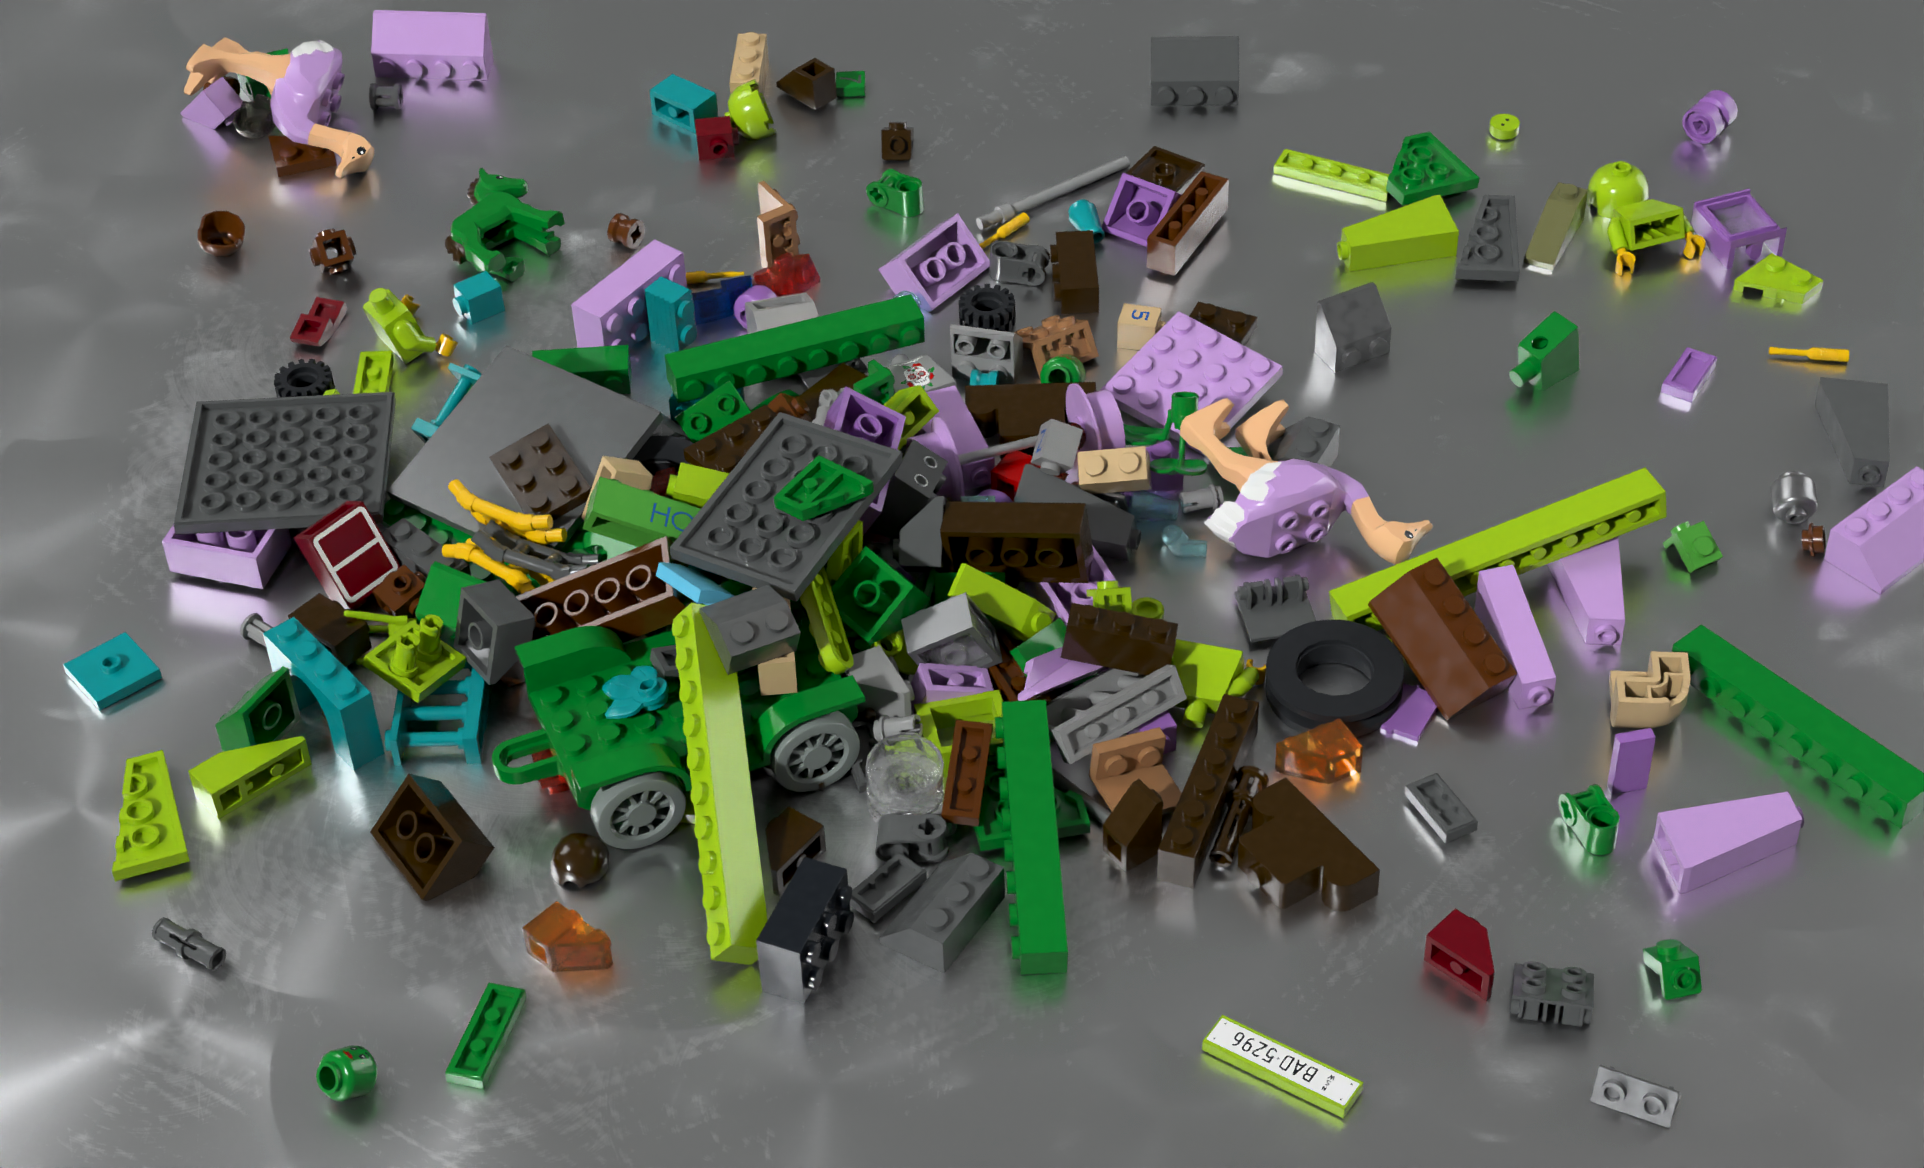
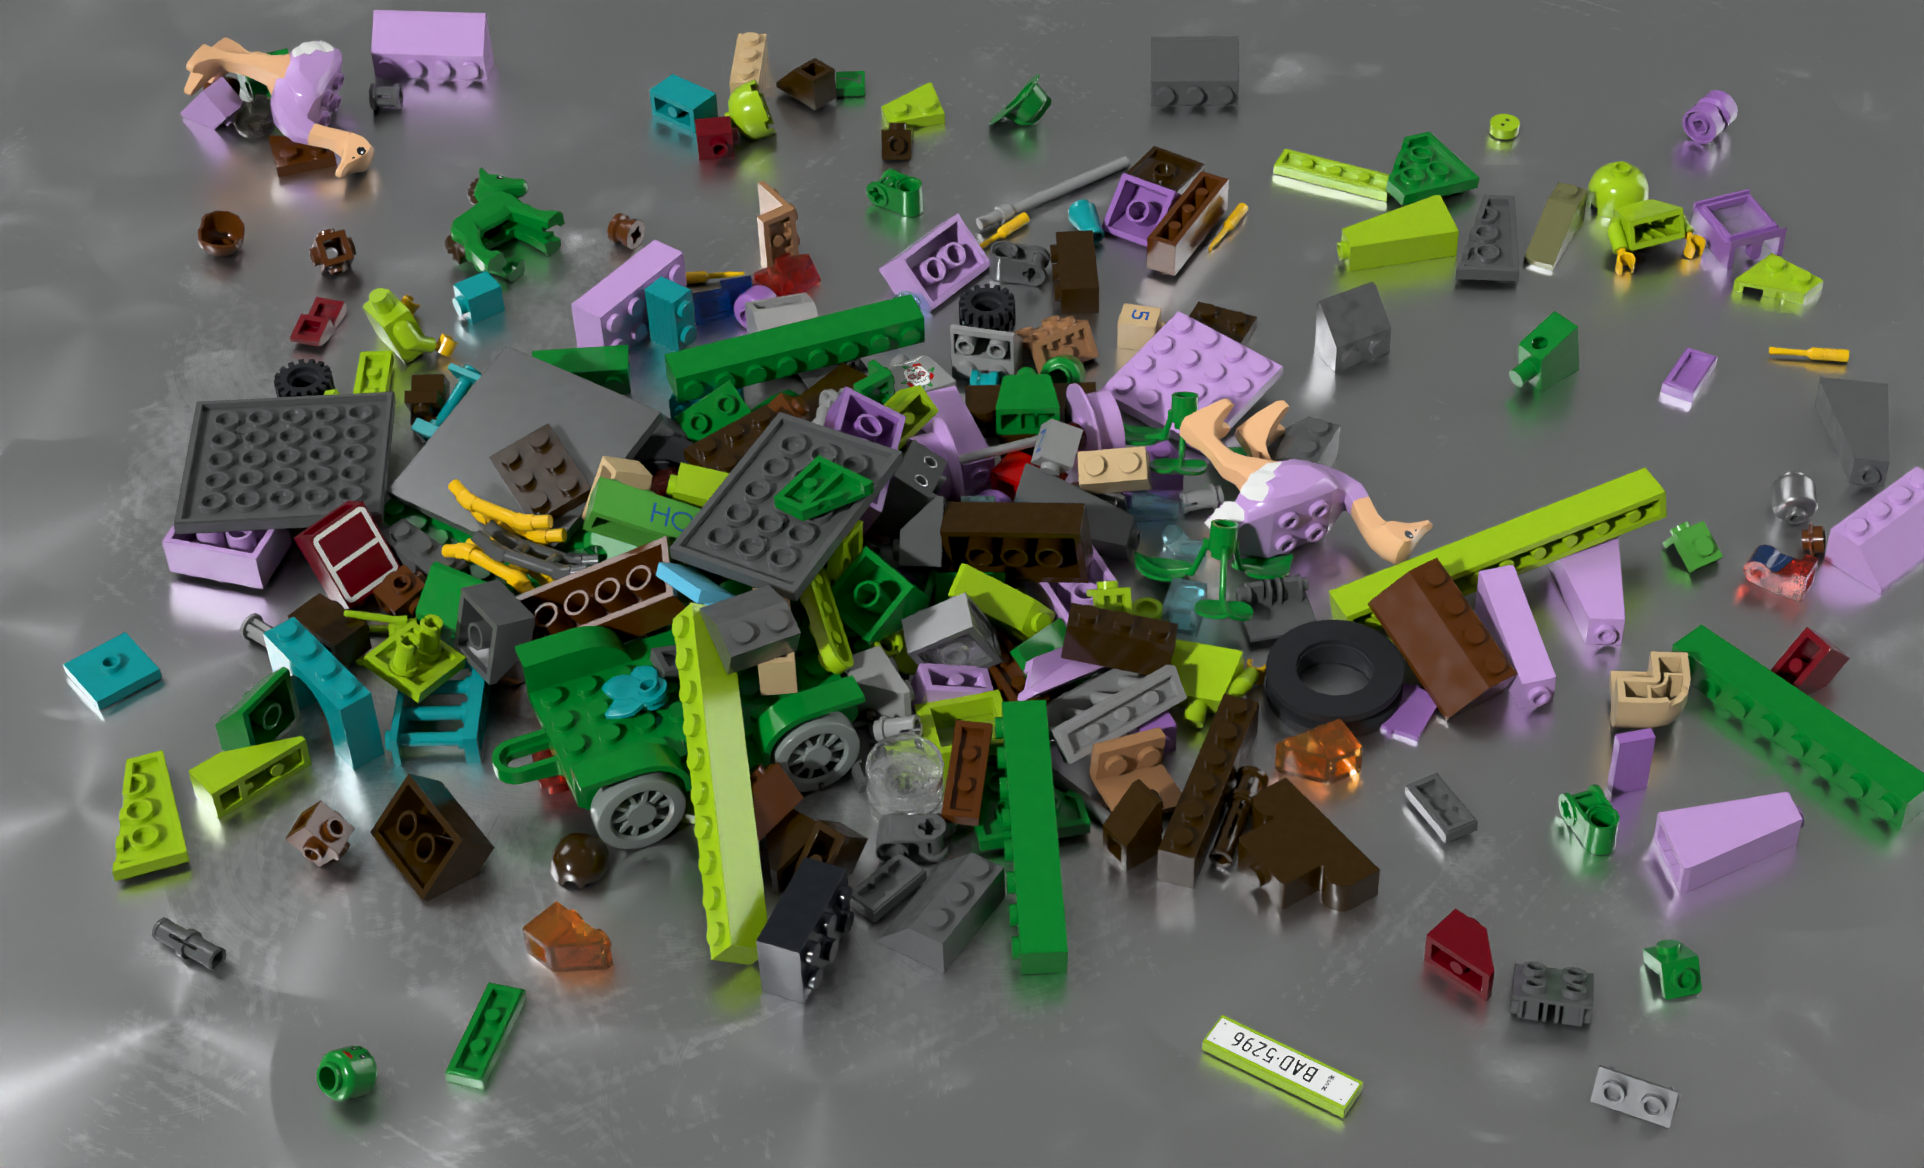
(320, 834): none -> brick
(427, 396): none -> dark brown brick
(772, 796): none -> reddish brown slope
(833, 844): none -> dark brown slope
(916, 108): none -> lime wing
(1025, 403): none -> green torso
(1027, 106): none -> green piece
(1180, 605): none -> clear light blue brick
(1222, 544): none -> green plant
(1230, 223): none -> yellow piece
(1781, 572): none -> clear red leg
(1810, 662): none -> dark red slope

